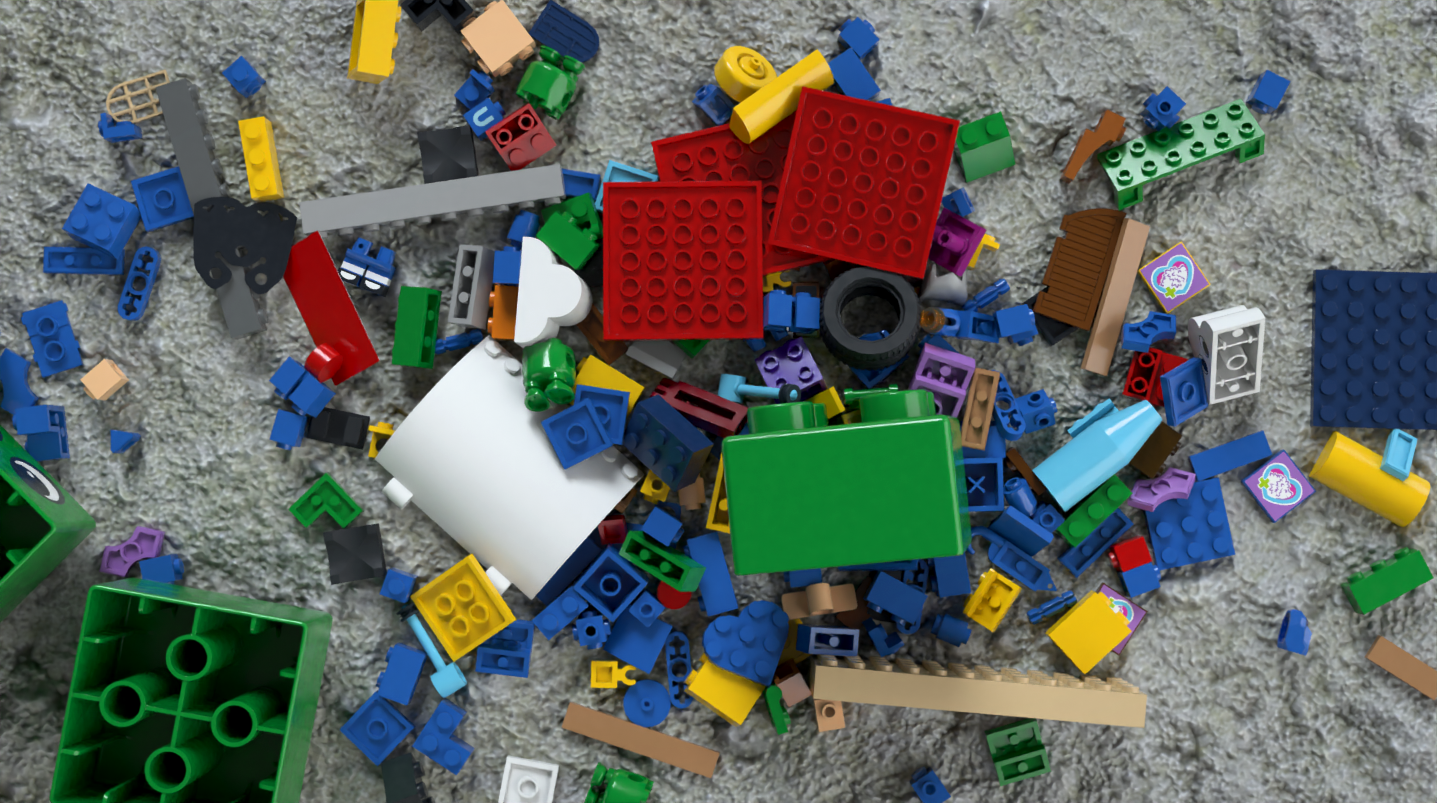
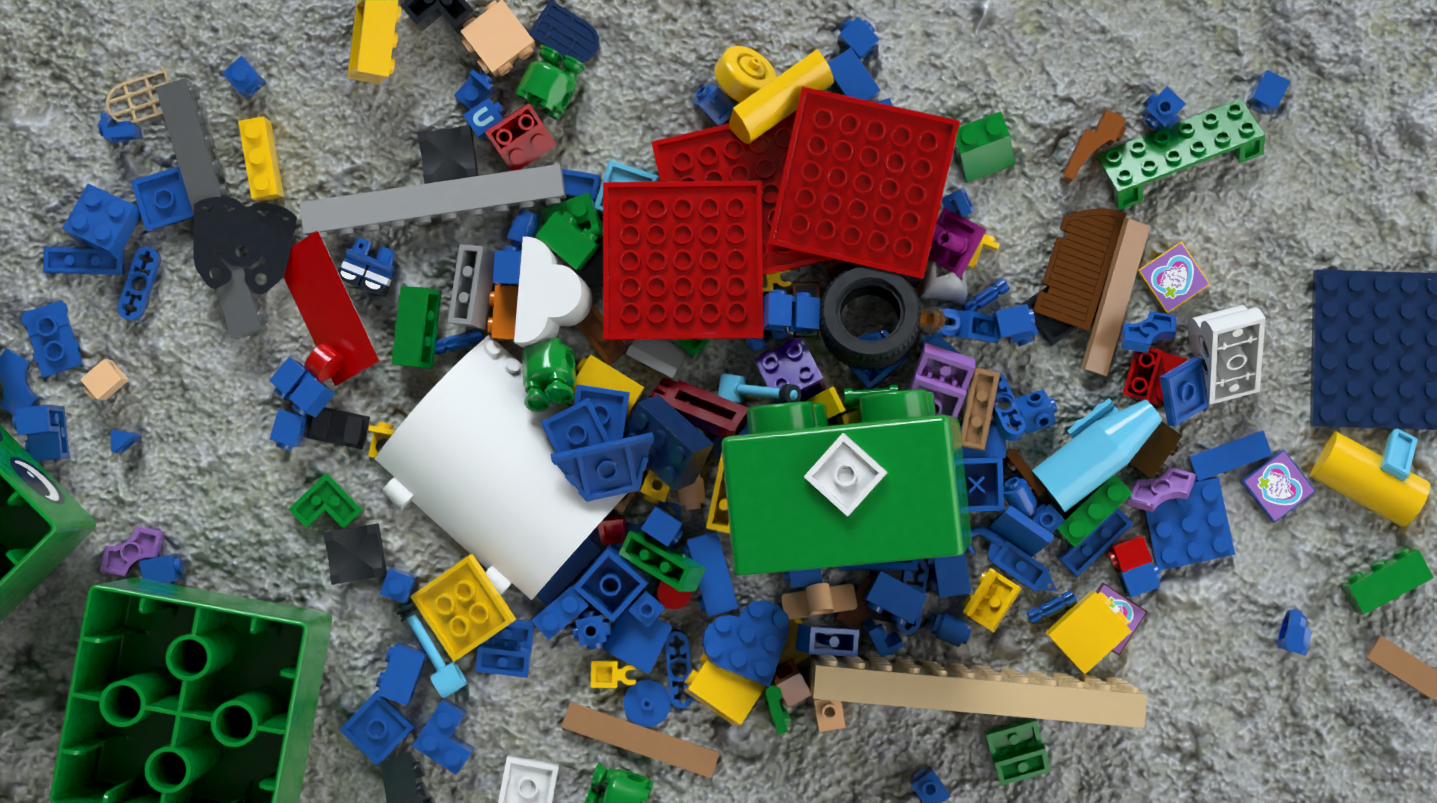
(606, 467): none -> blue wing
(845, 474): none -> white tile

